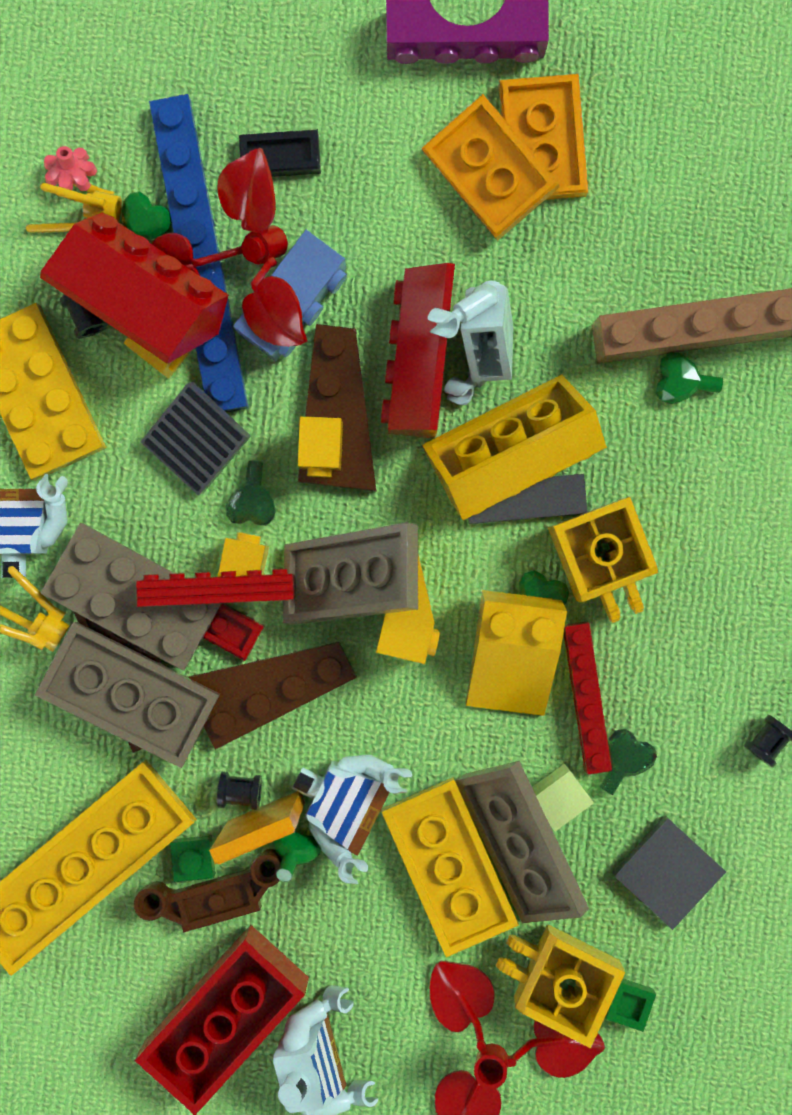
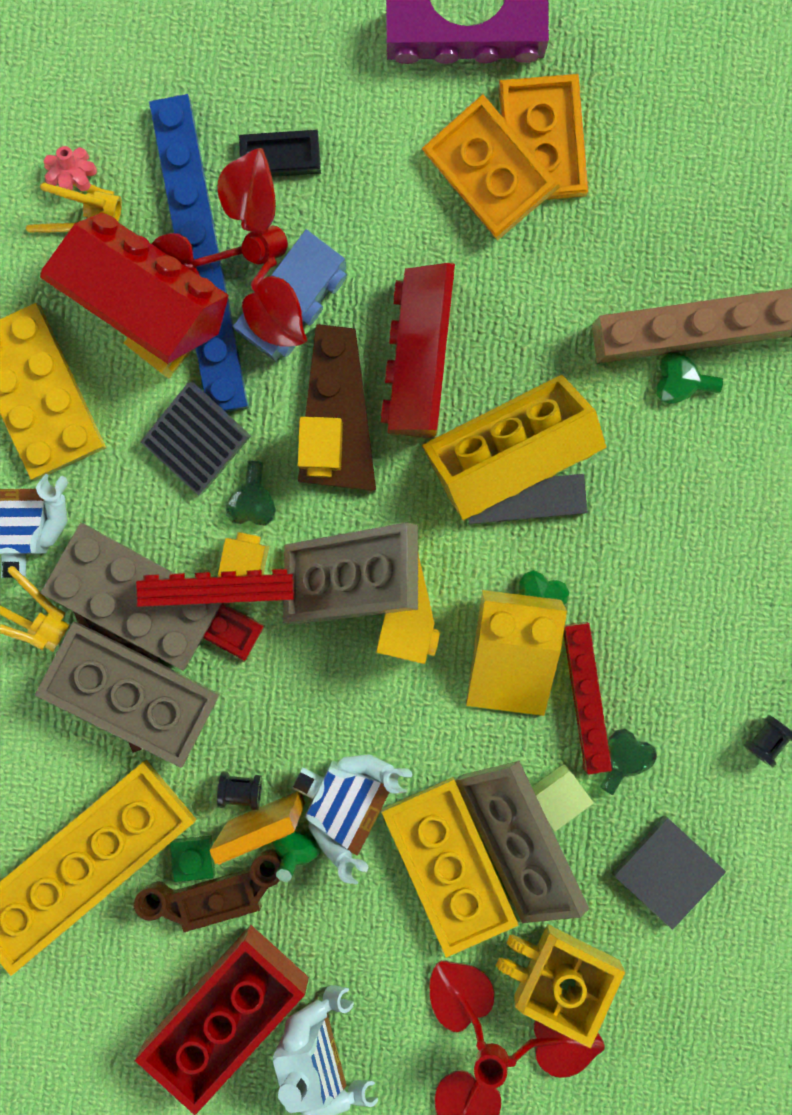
(86, 322): black bush -> none
(145, 218): green rock -> none
(271, 688): reddish brown wing -> none
(486, 337): light aqua torso -> none
(625, 562): yellow hinge -> none
(631, 1005): green plate -> none

